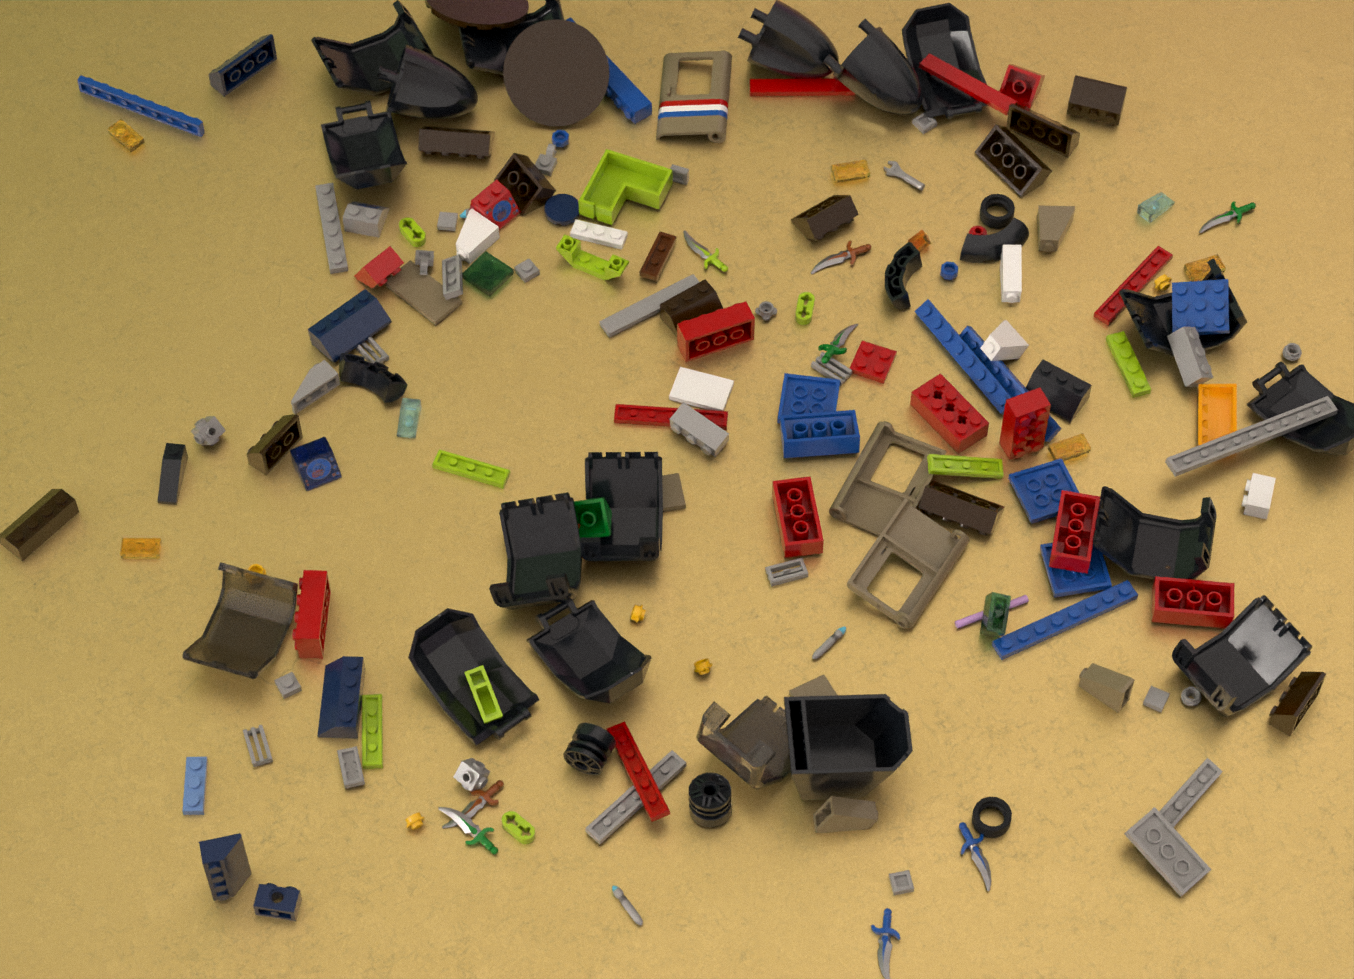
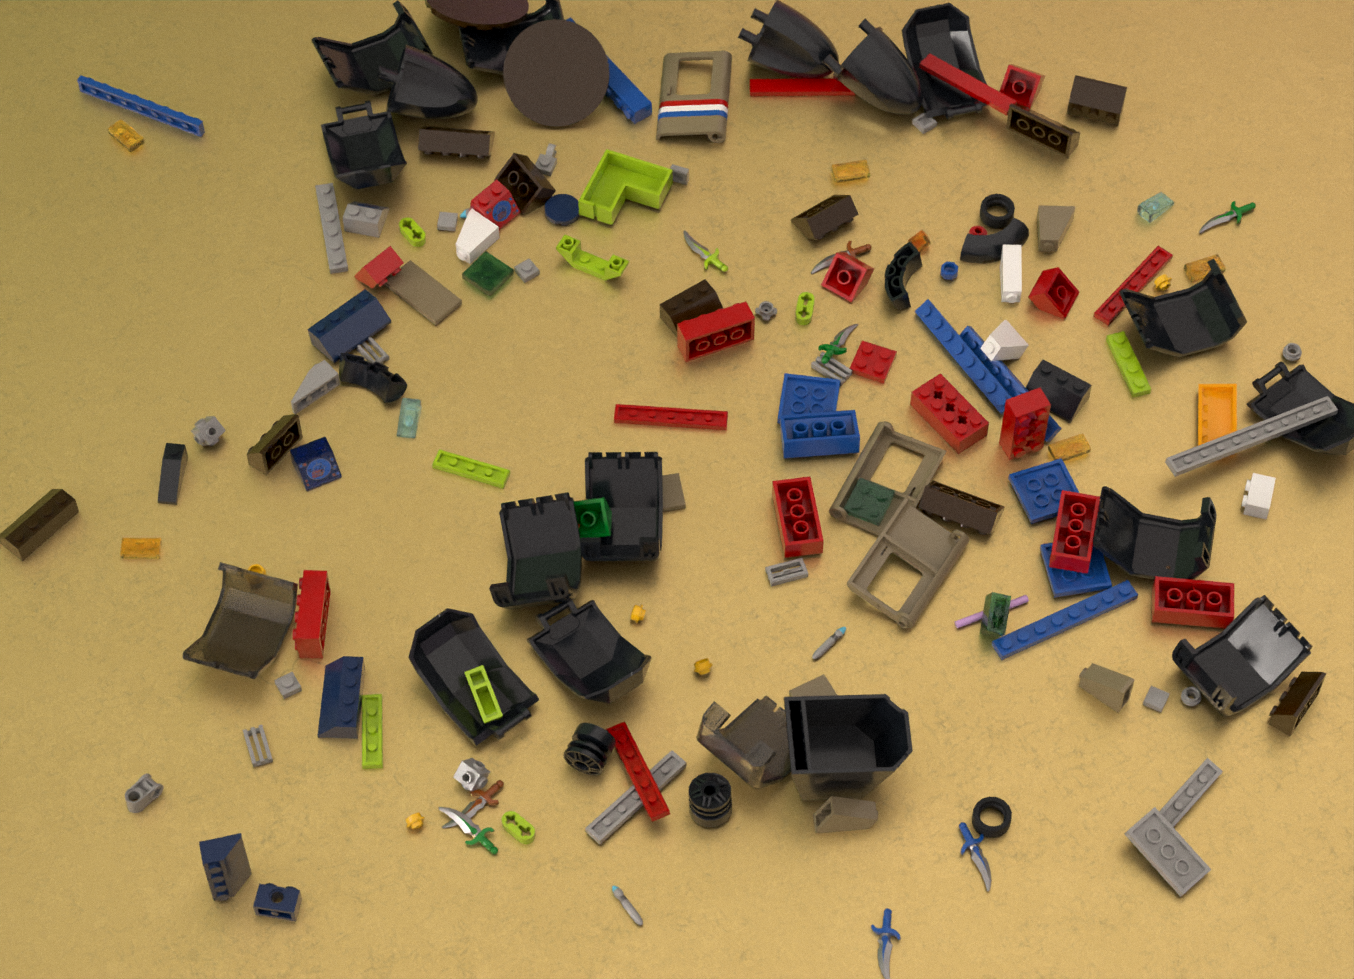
(145, 790): none -> light grey piece
(195, 786): medium blue plate -> none
(243, 65): dark blue slope -> none
(350, 767): light grey plate -> none
(424, 259): light grey plate -> none
(452, 277): light grey plate -> none
(560, 138): blue tile -> none
(598, 234): white plate -> none
(645, 308): light grey tile -> none
(658, 256): reddish brown plate -> none
(699, 430): light grey brick -> none
(701, 389): white tile -> none
(847, 276): none -> red slope
(869, 501): none -> clear green plate
(895, 170): light grey piece -> none
(901, 882): light grey tile -> none
(965, 466): lime tile -> none
(1012, 160): dark brown slope -> none
(1054, 293): none -> red slope
(1190, 356): light grey brick -> none
(1201, 306): blue plate -> none

